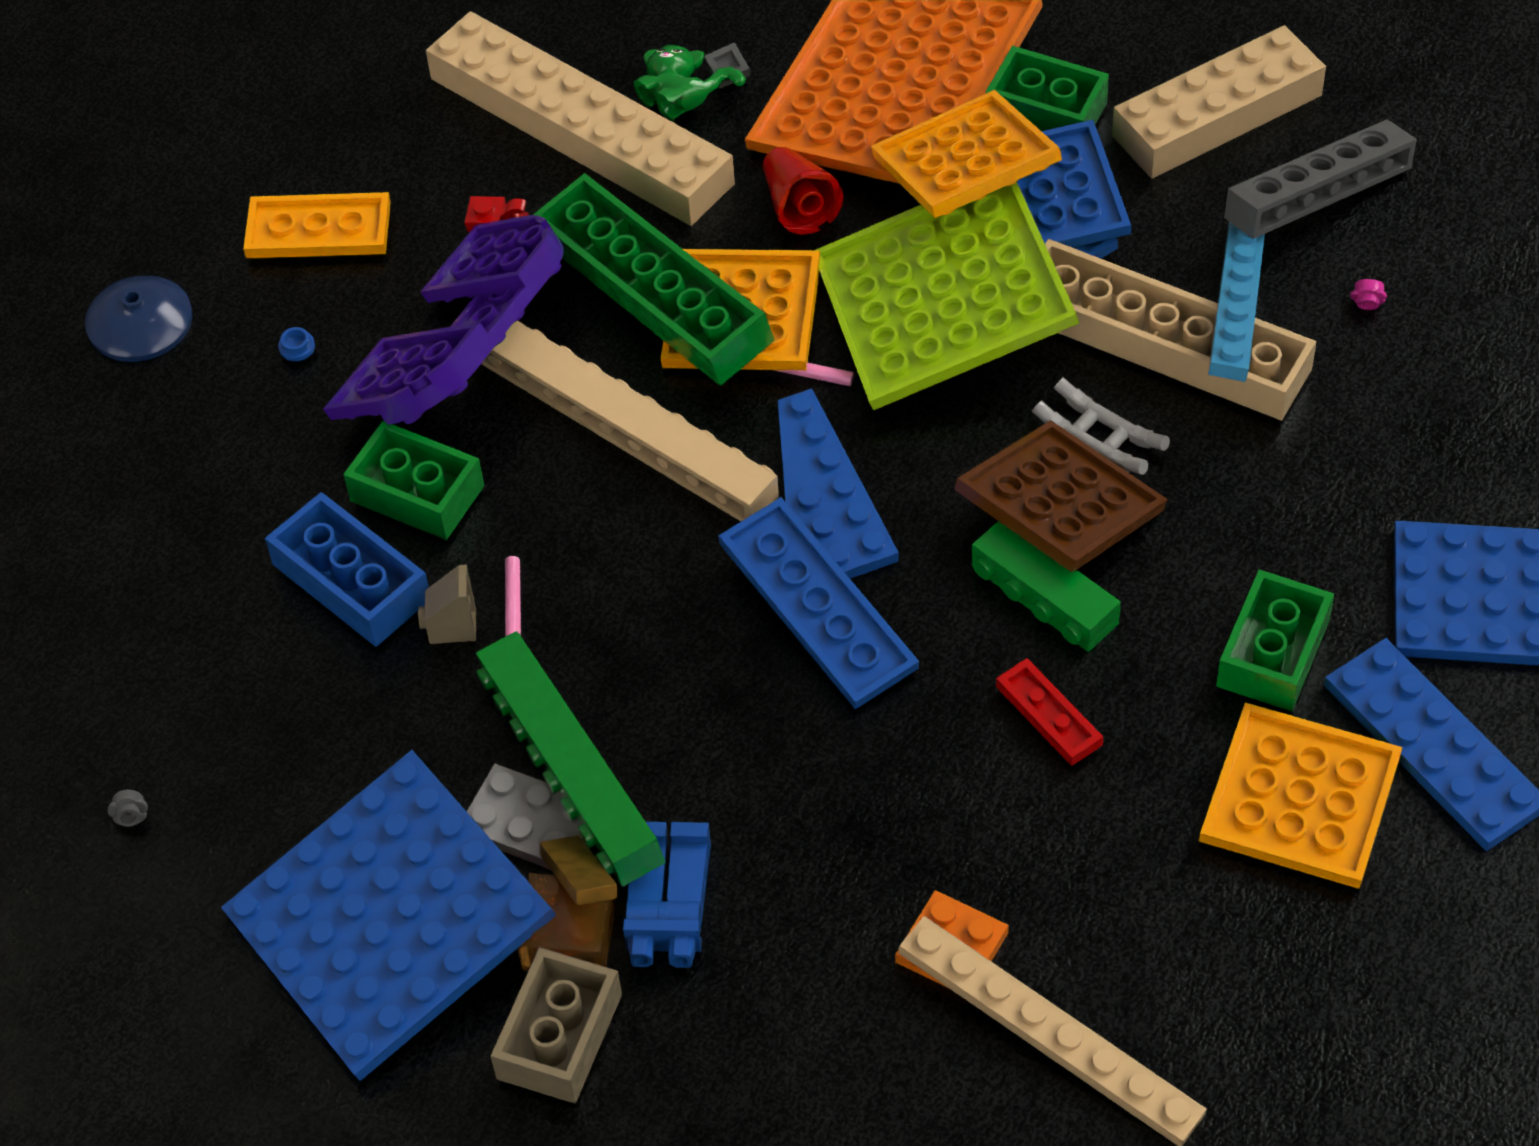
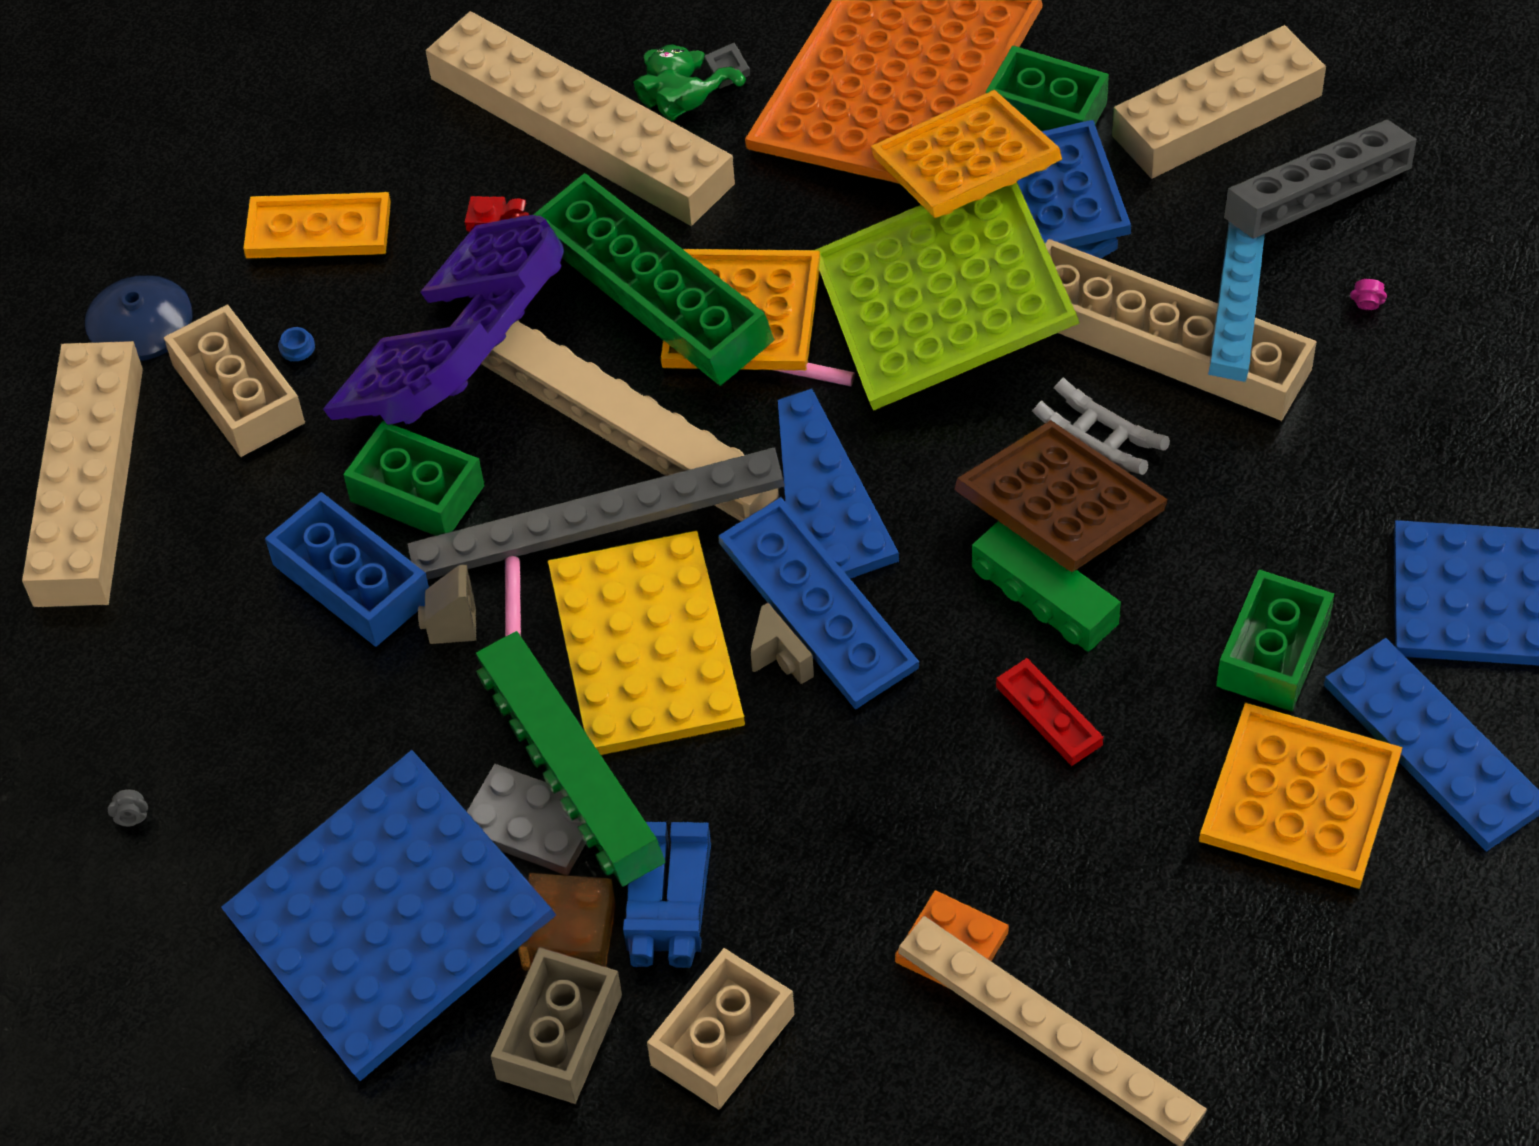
(83, 475): none -> tan brick
(234, 380): none -> tan brick
(578, 870): pearl gold tile -> none
(598, 513): none -> dark grey plate
(645, 643): none -> yellow plate
(721, 1028): none -> tan brick
(777, 642): none -> dark tan slope
(801, 191): red cone -> none

